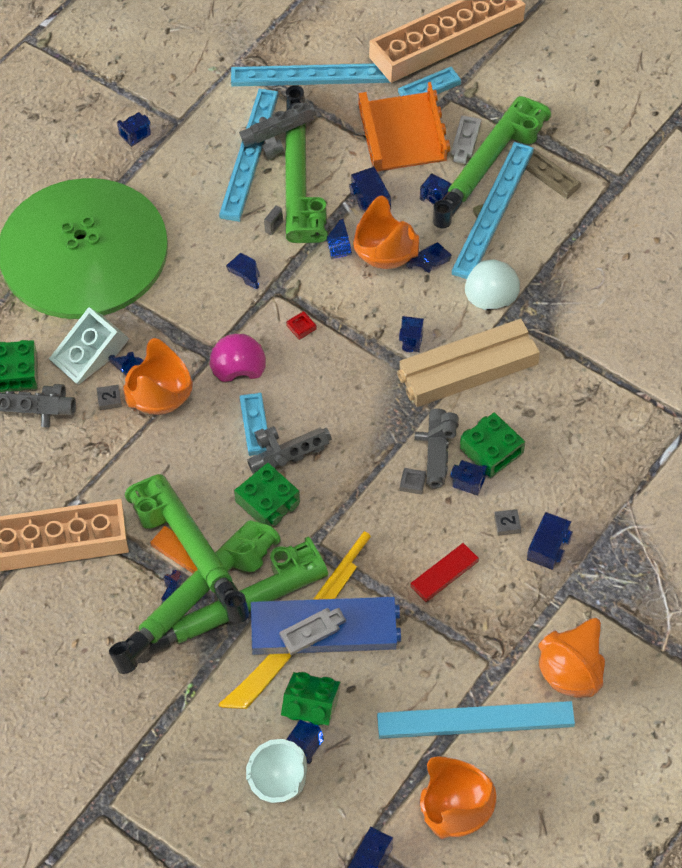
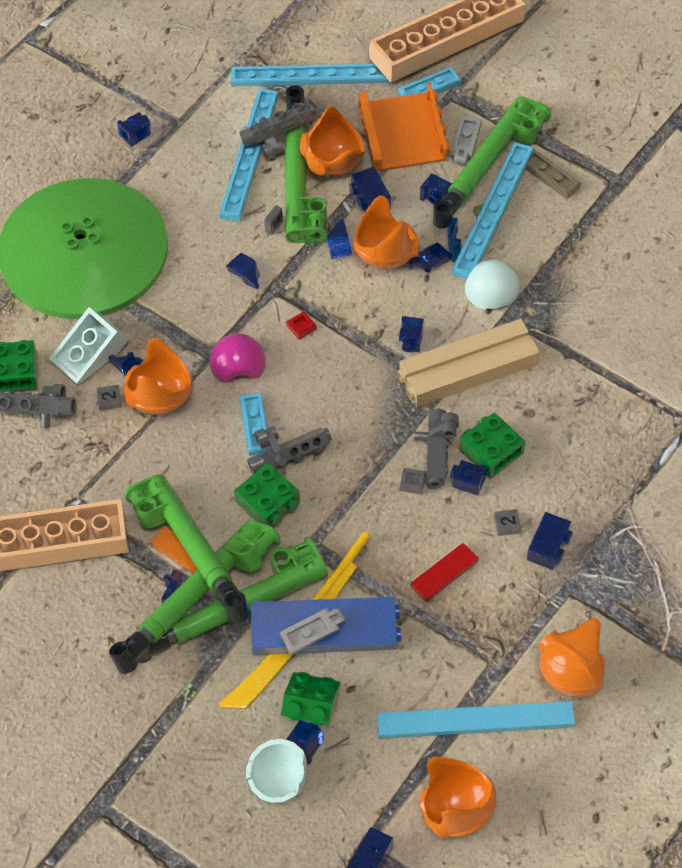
(332, 145): none -> orange piece
(454, 243): none -> clear blue slope

